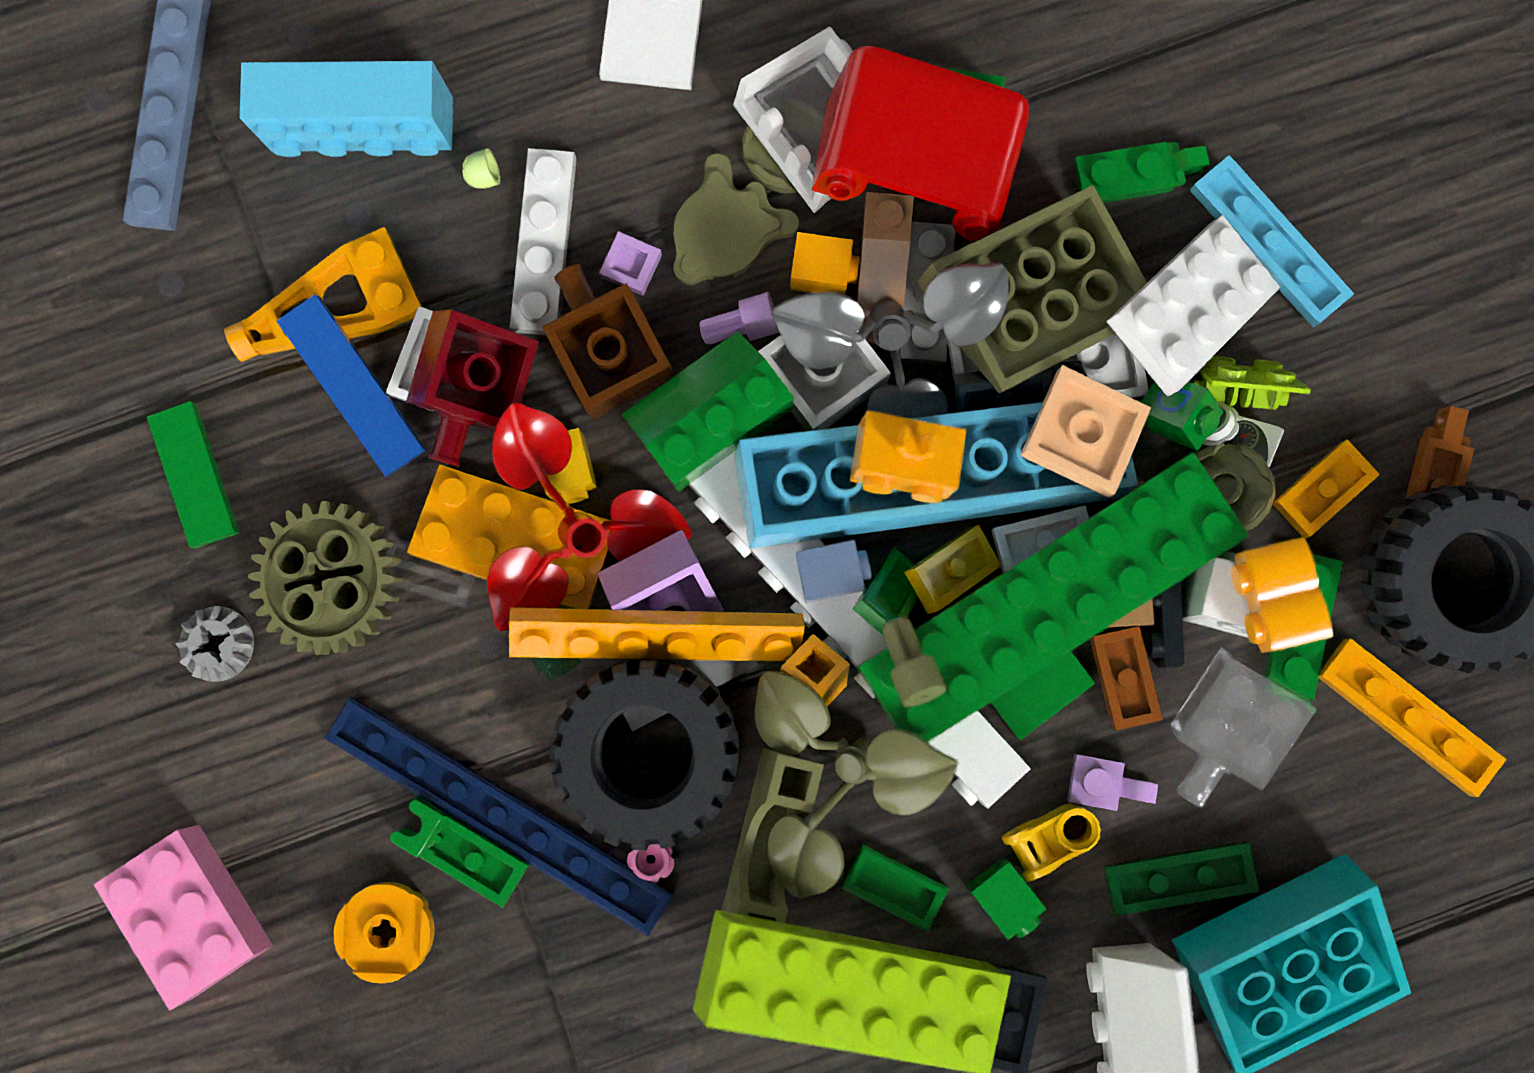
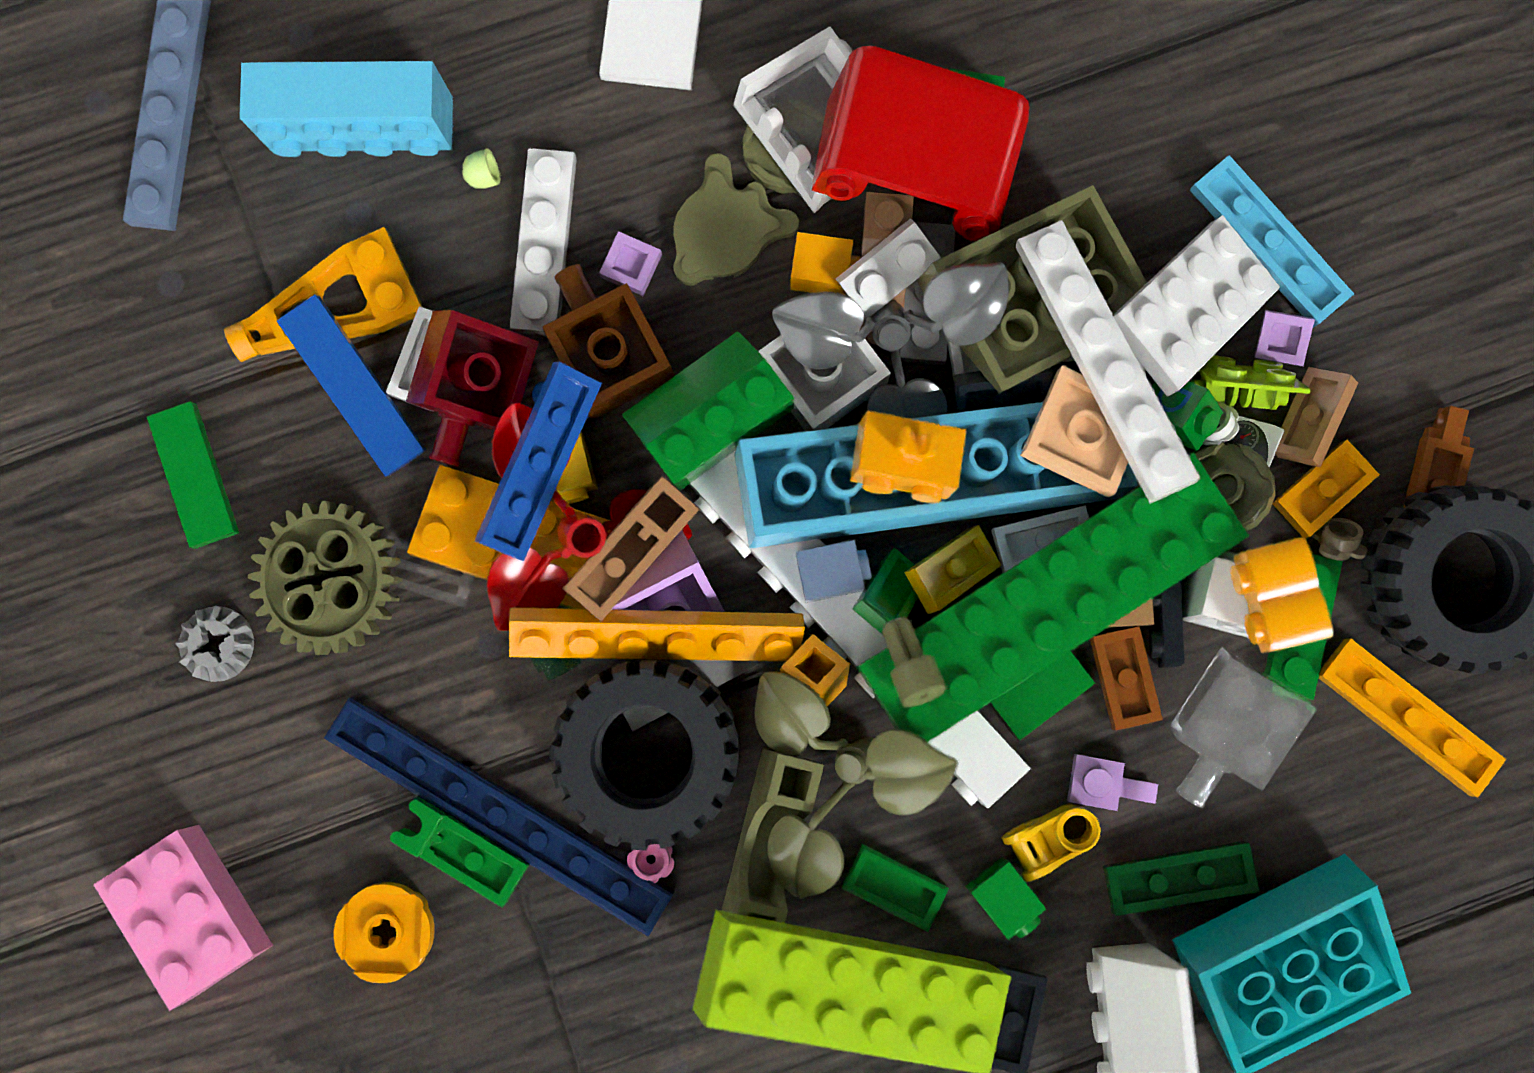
(538, 460): none -> blue piece
(631, 548): none -> medium nougat slope
(751, 318): lavender piece -> none
(888, 268): none -> white plate
(1106, 362): none -> white plate
(1138, 170): green hinge -> none
(1284, 337): none -> lavender plate
(1315, 416): none -> medium nougat plate
(1340, 539): none -> dark tan plate

